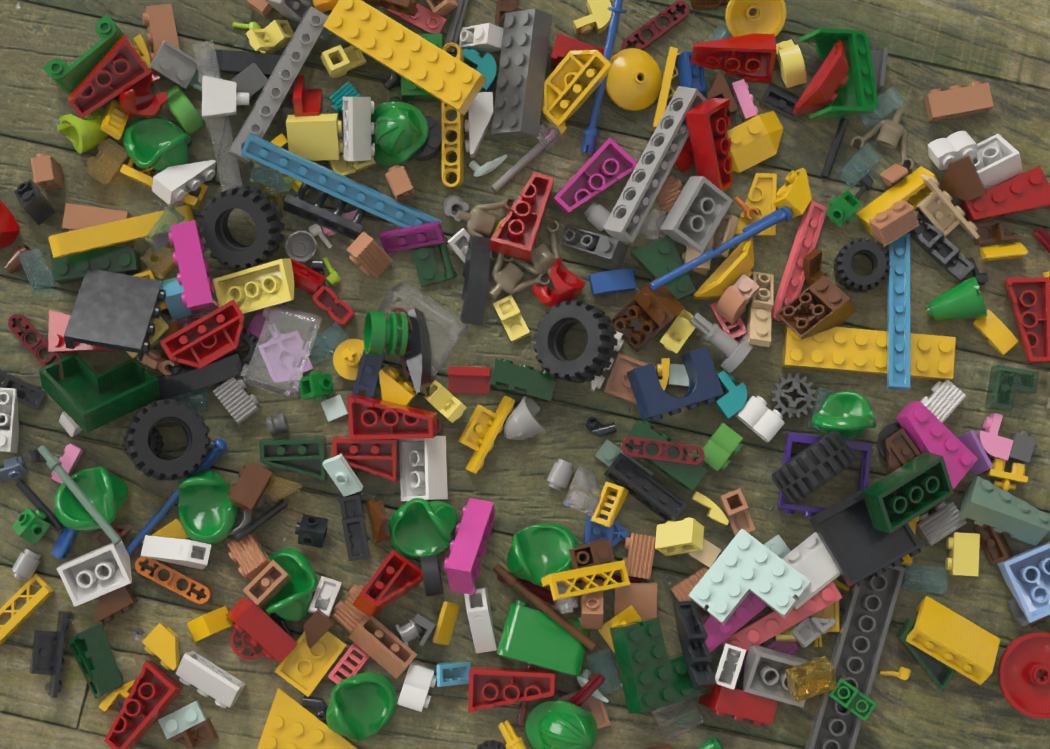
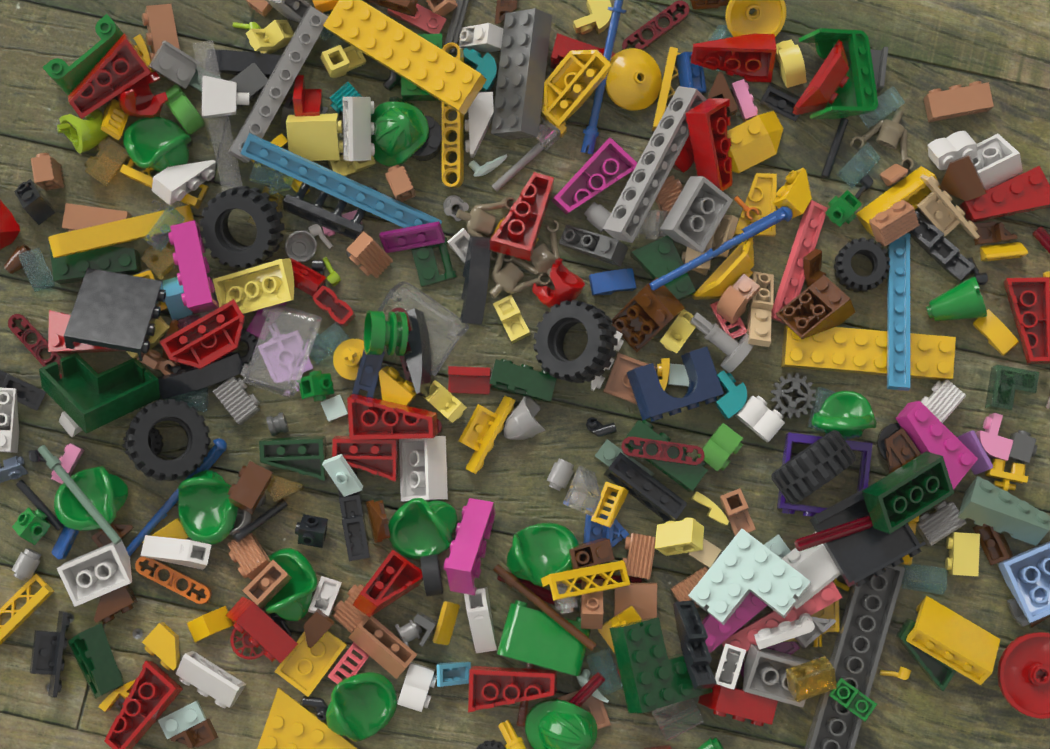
(784, 631): none -> white plate
(833, 533): none -> dark red axle

